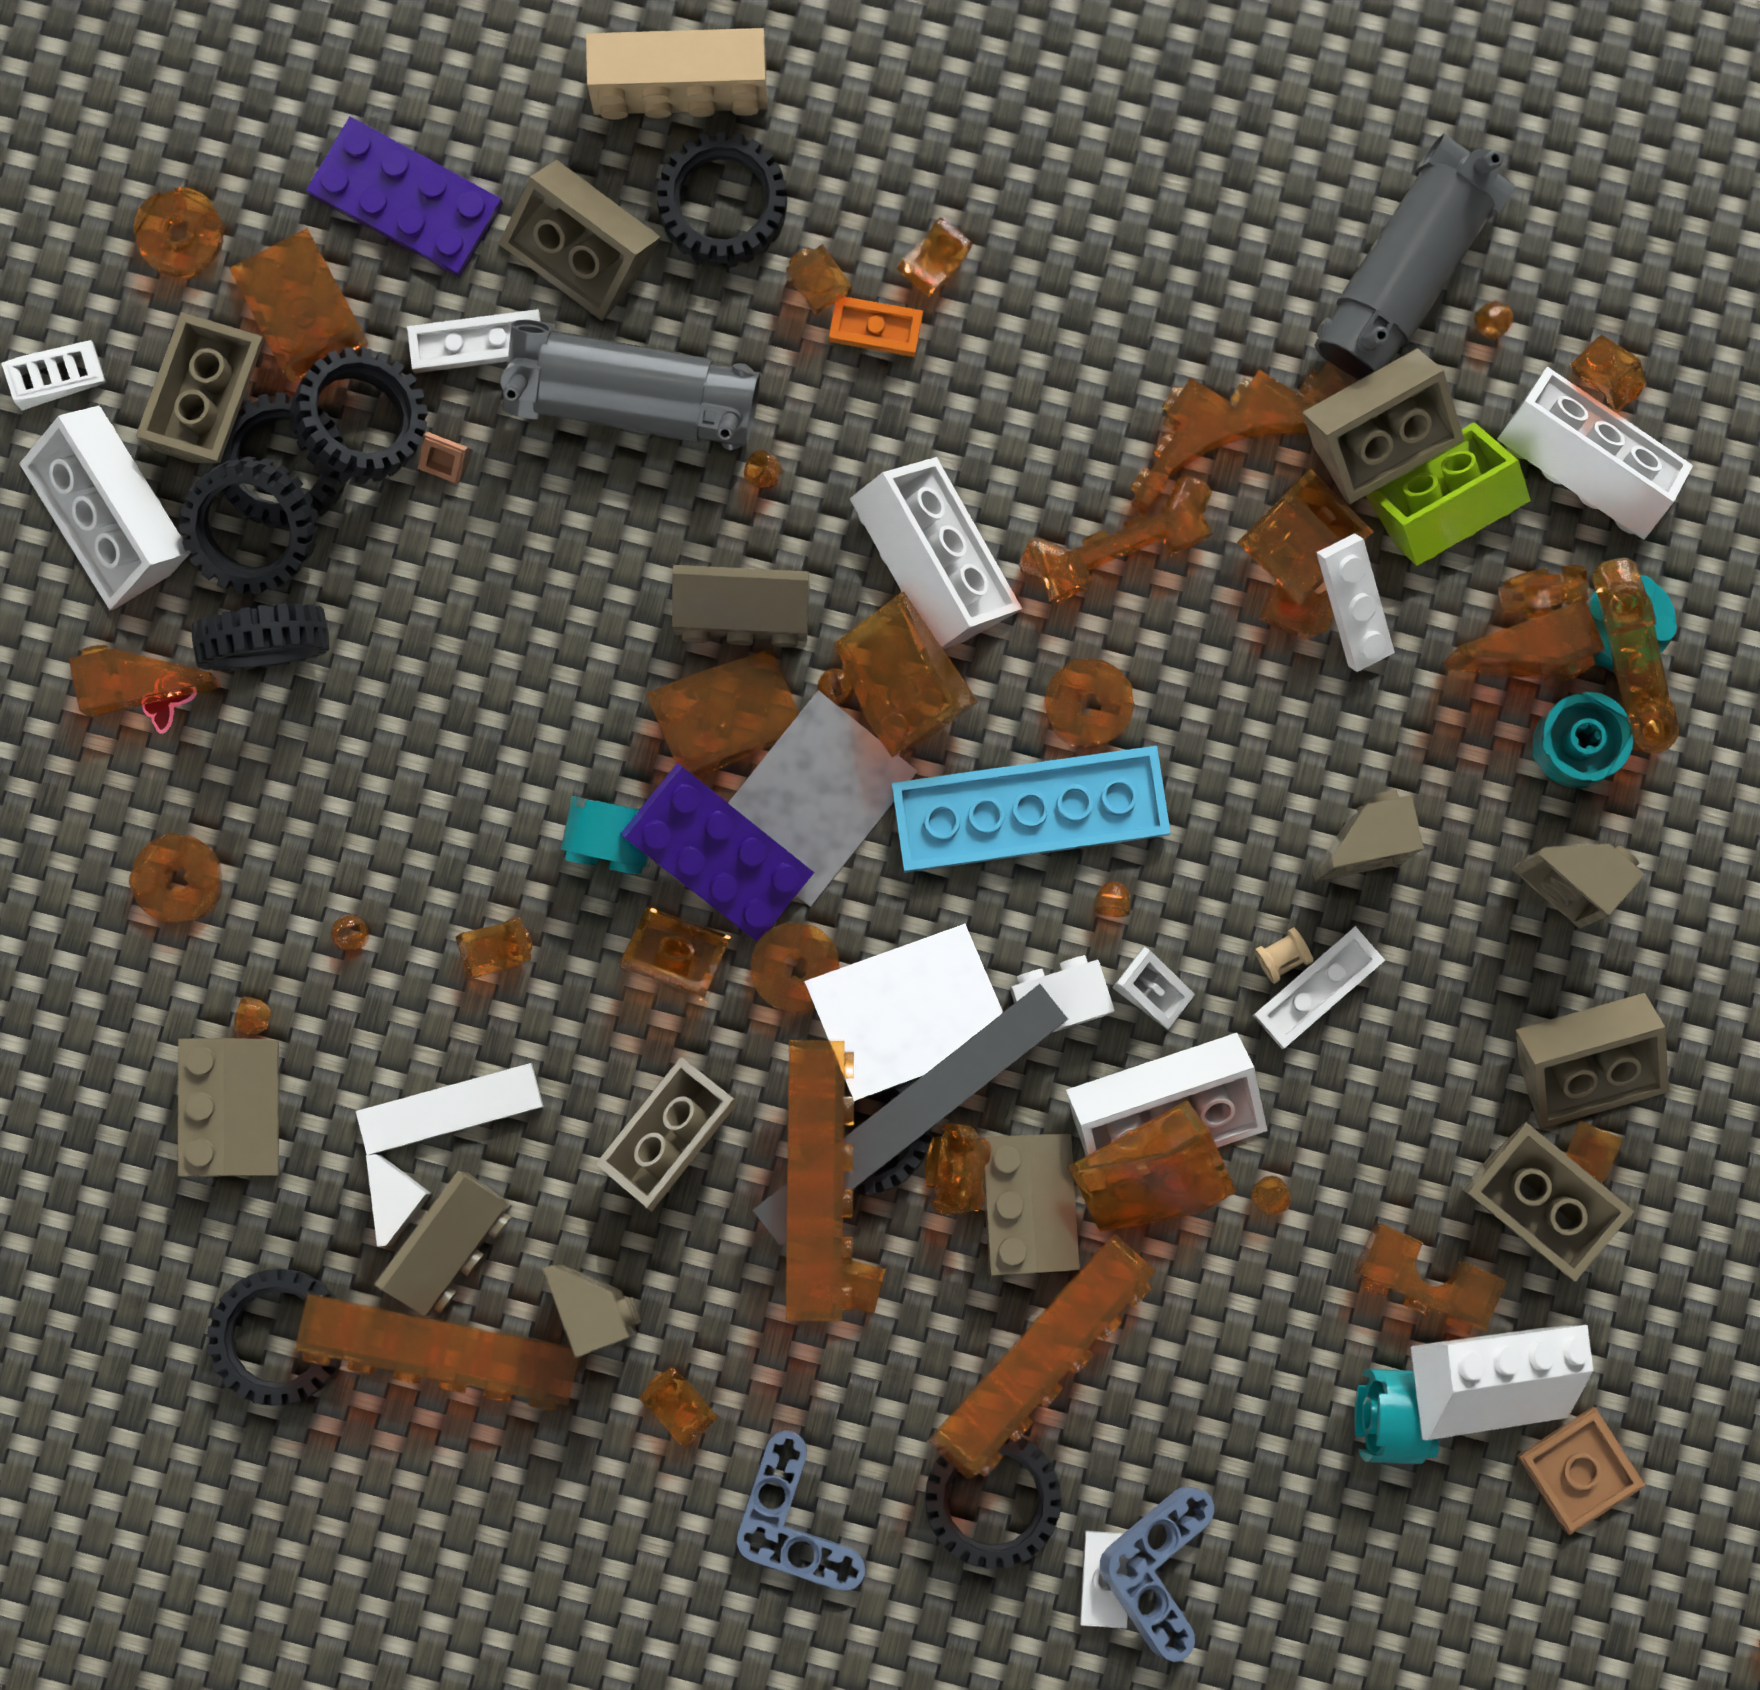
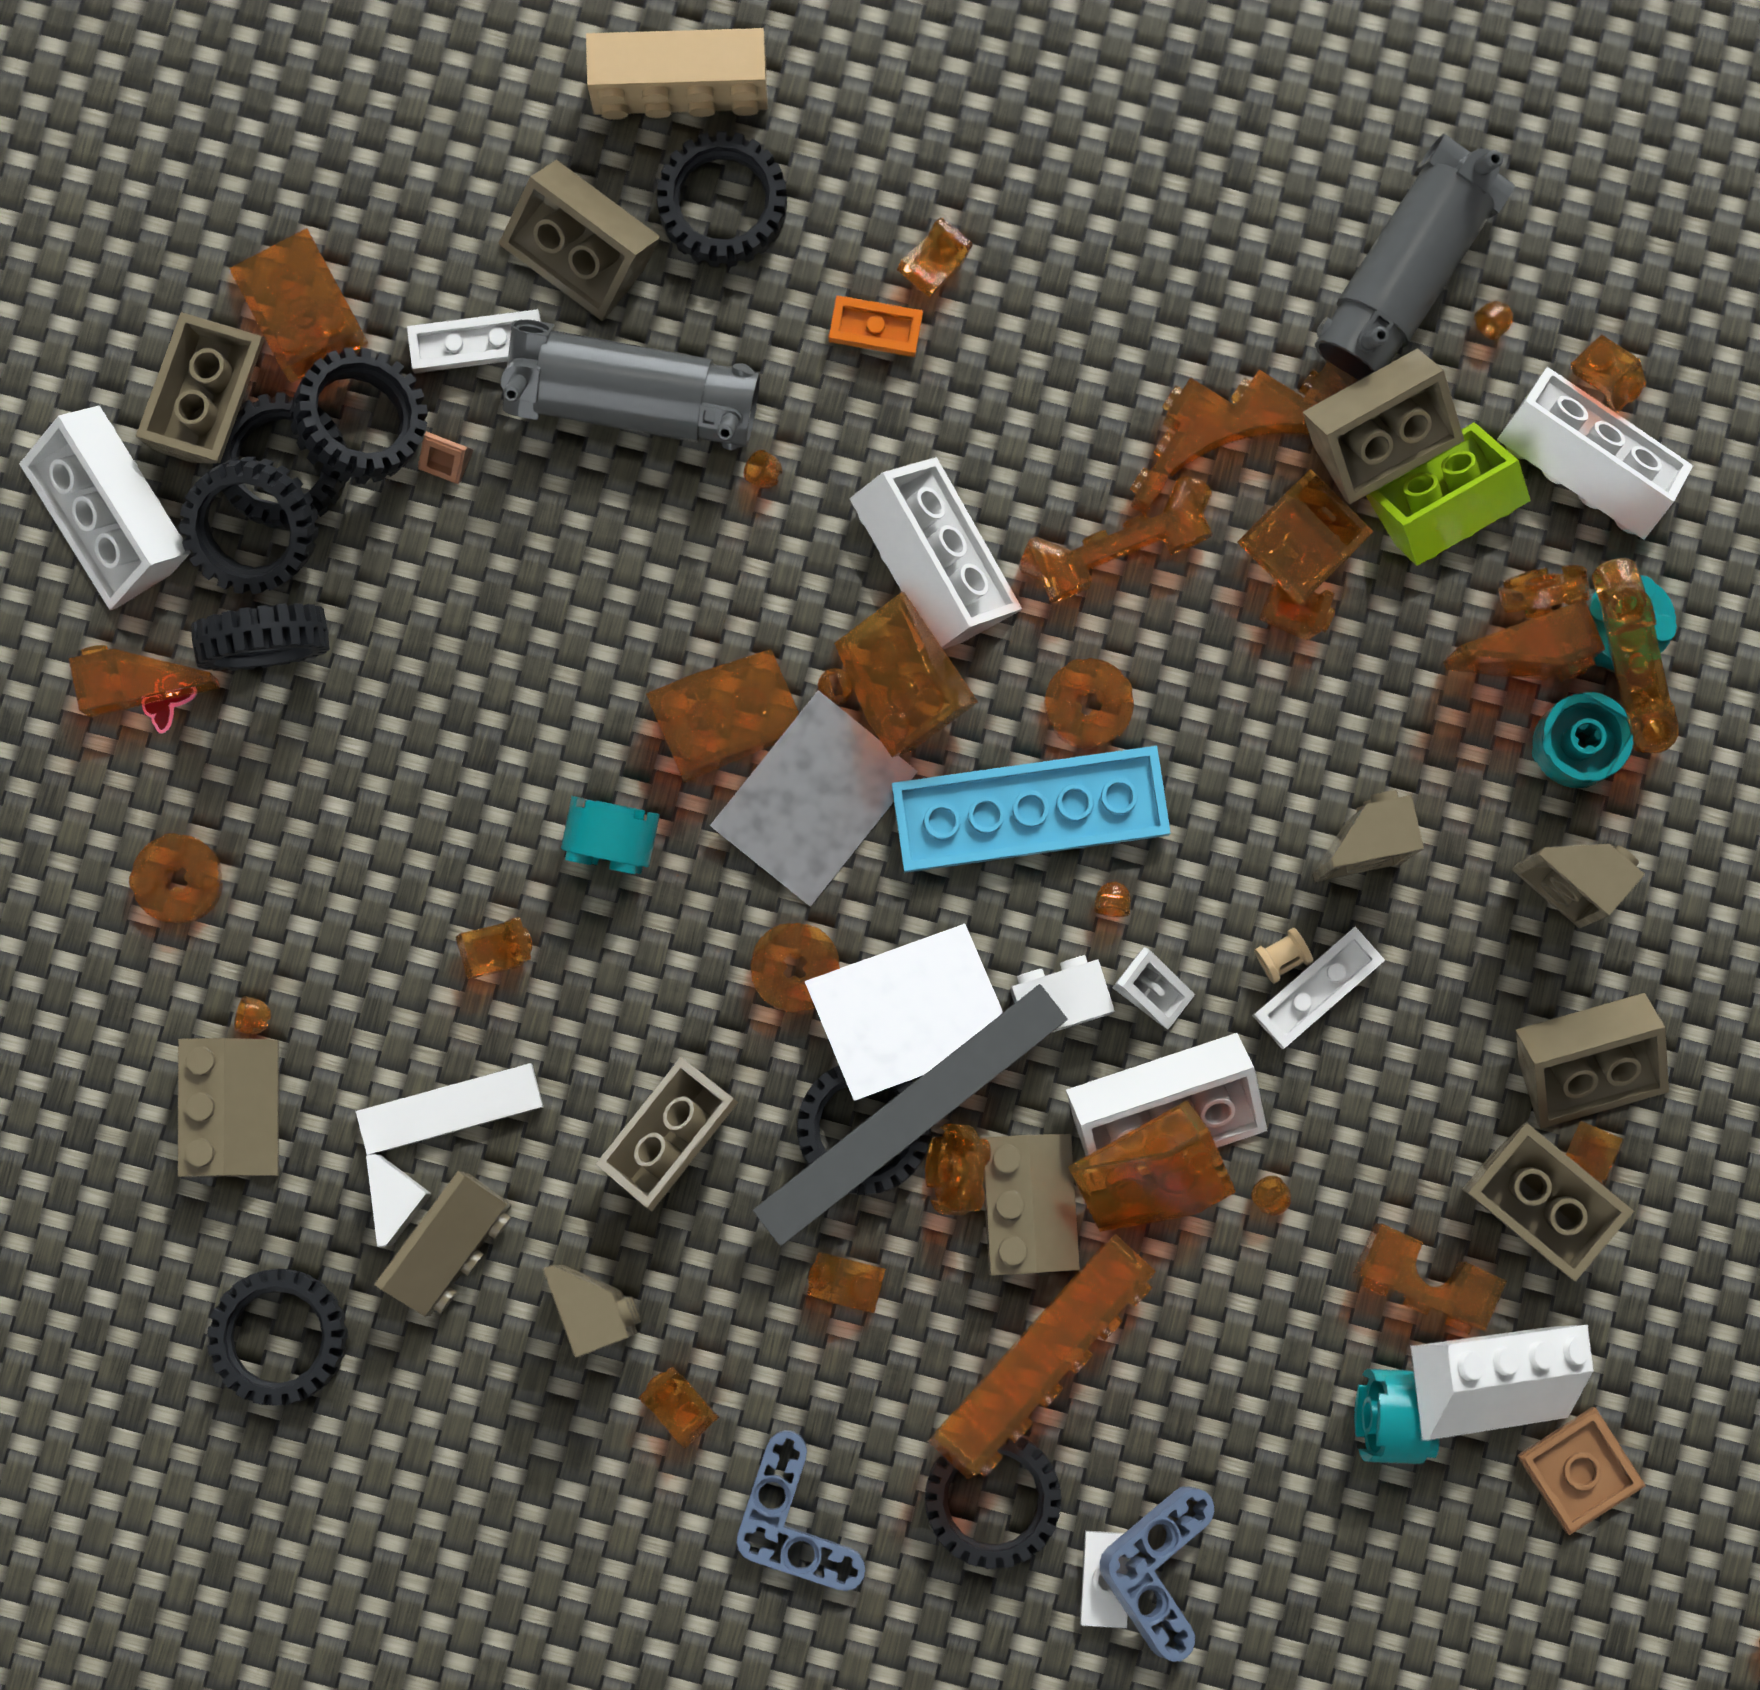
(50, 358): white slope -> none
(186, 256): clear orange plate -> none
(354, 941): clear orange hinge -> none
(404, 196): dark purple plate -> none
(436, 1350): clear orange brick -> none
(675, 954): clear orange slope -> none
(717, 852): dark purple plate -> none
(740, 604): dark tan slope -> none
(817, 278): clear orange bracket -> none
(817, 1180): clear orange brick -> none
(1355, 602): white plate -> none

